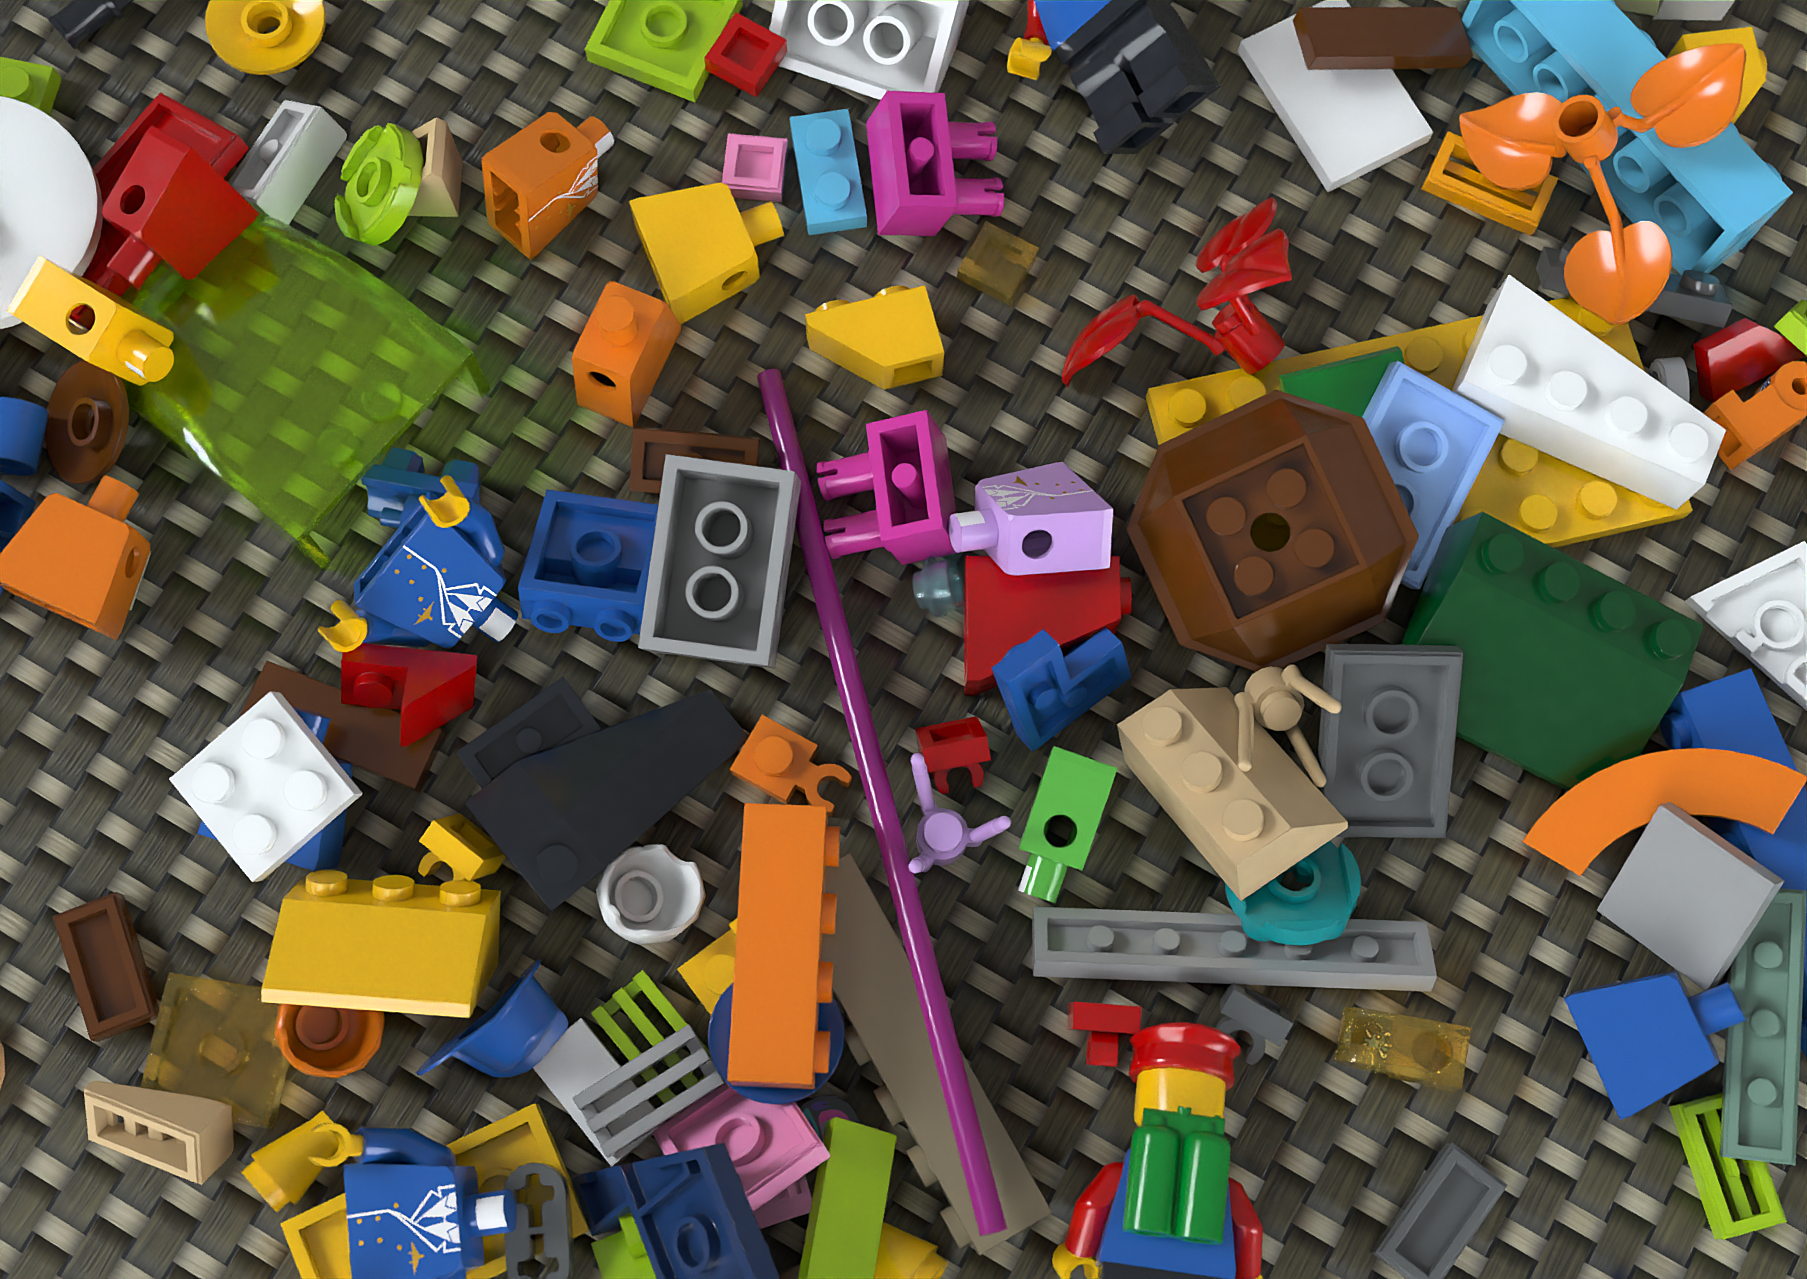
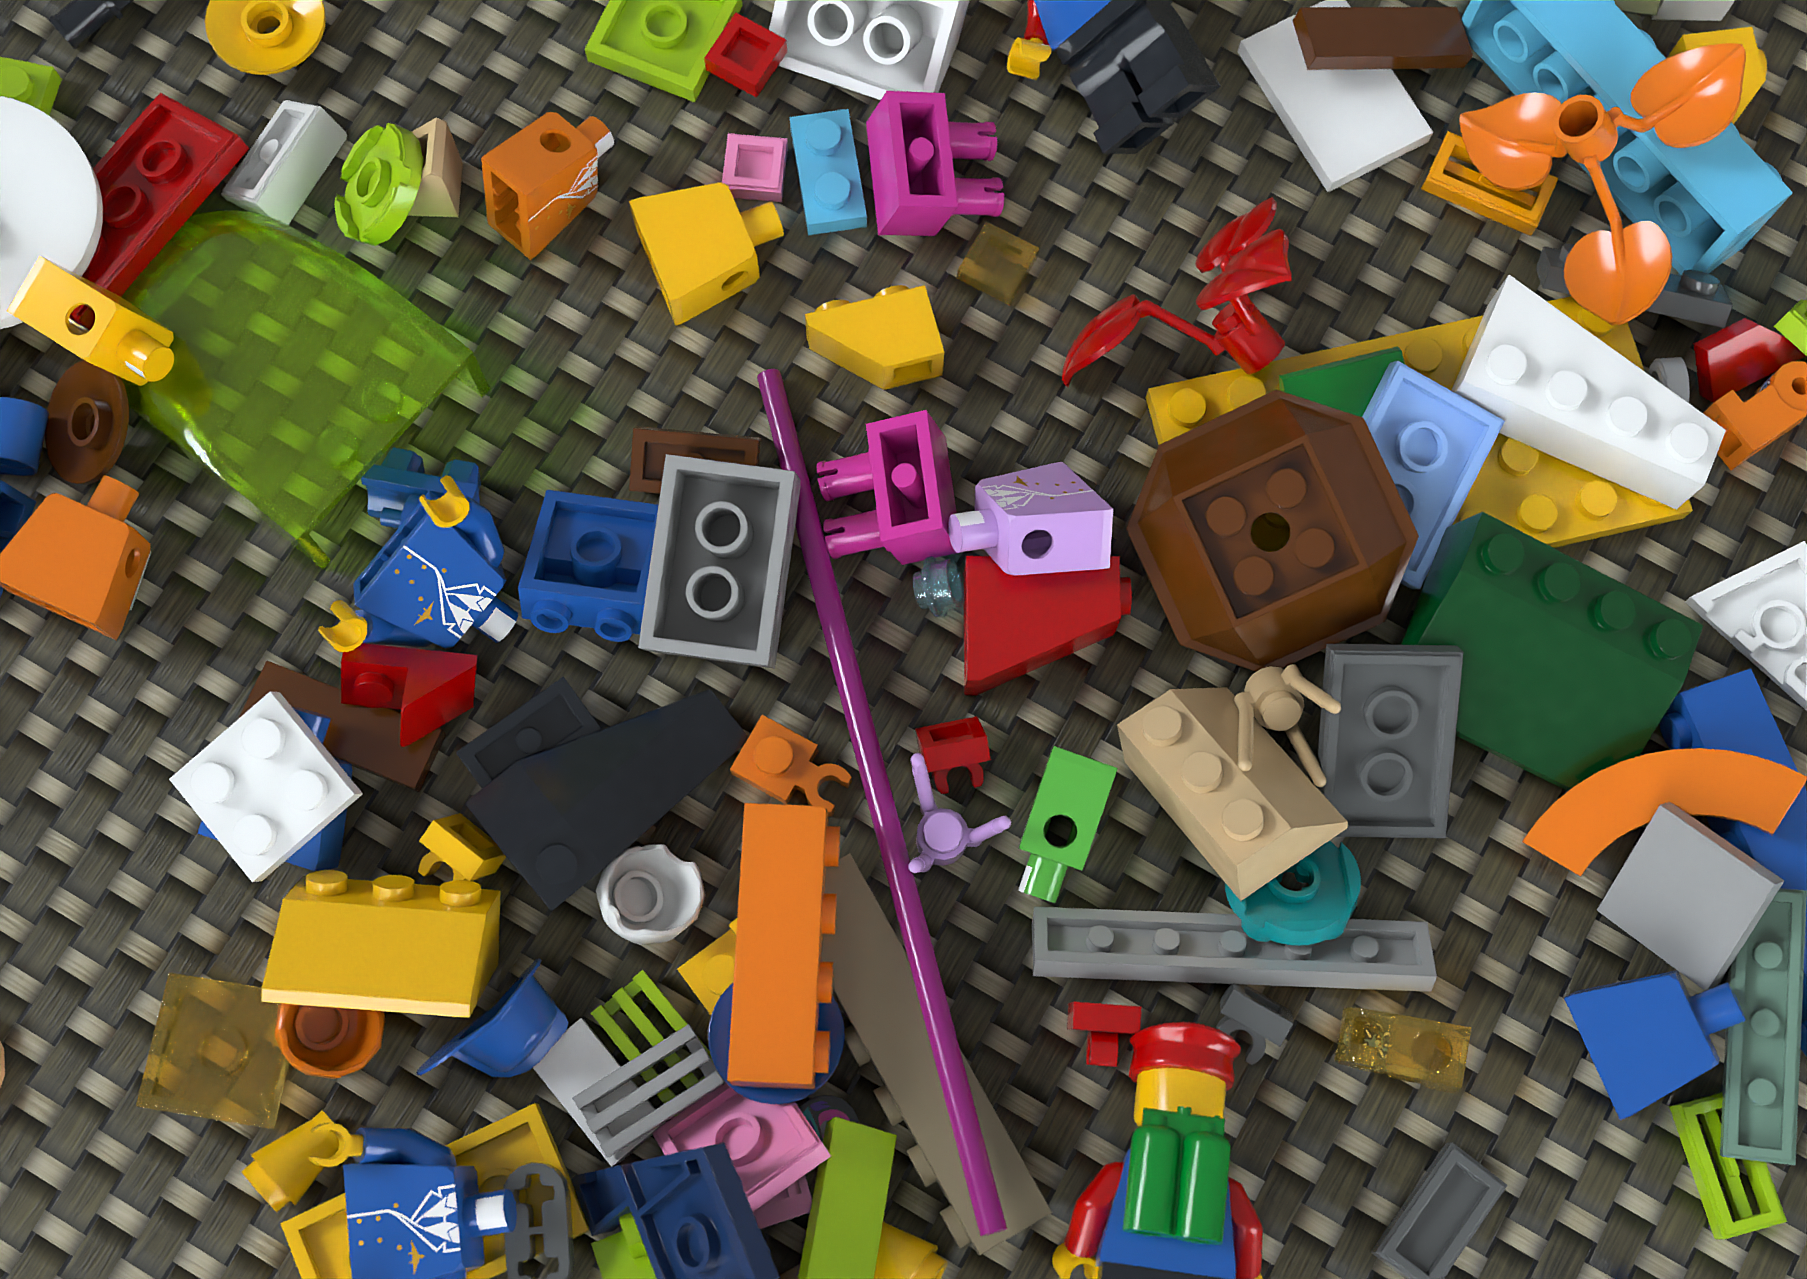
(107, 966): reddish brown tile -> none
(171, 211): red torso -> none
(182, 1131): tan slope -> none
(629, 344): orange torso -> none
(1052, 691): blue plate -> none

